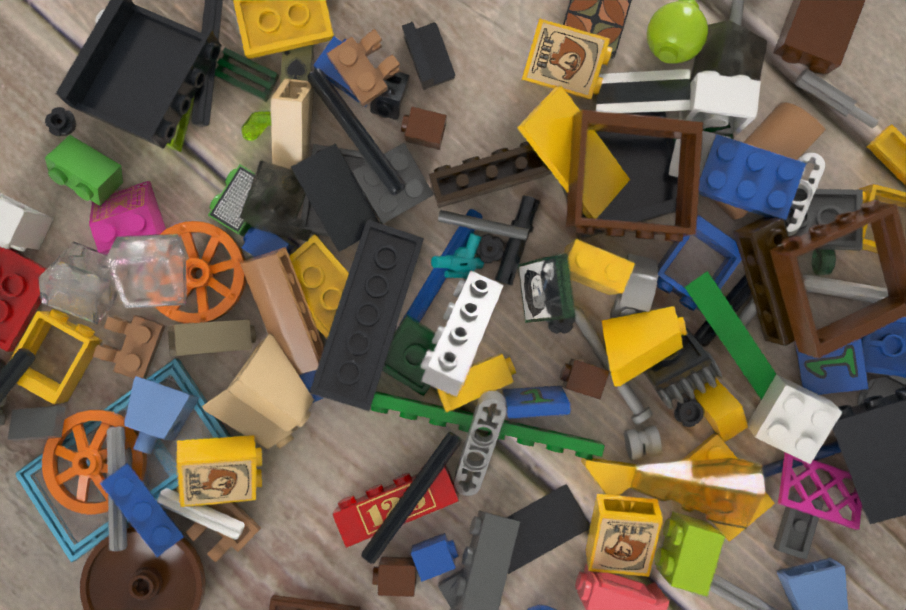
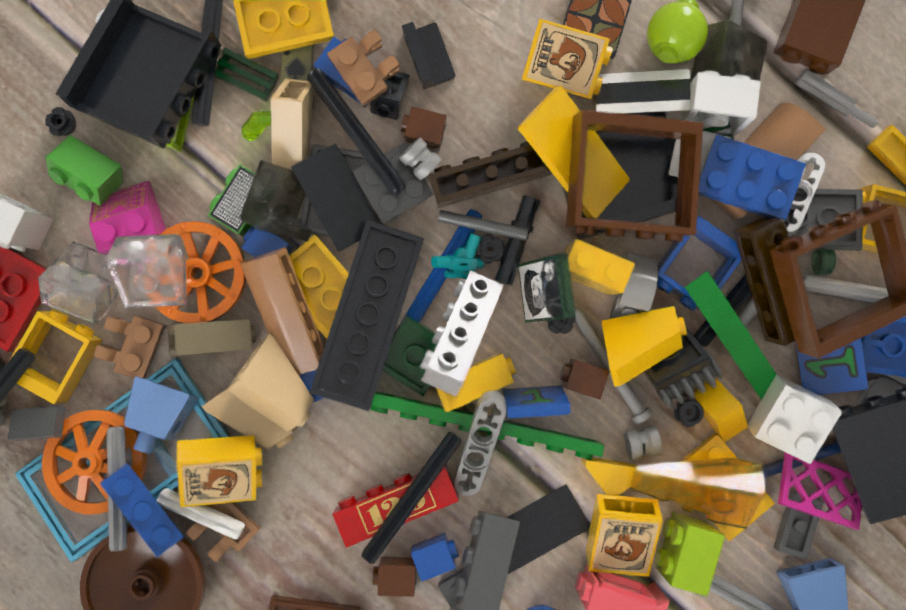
(420, 158): none -> light grey wheel

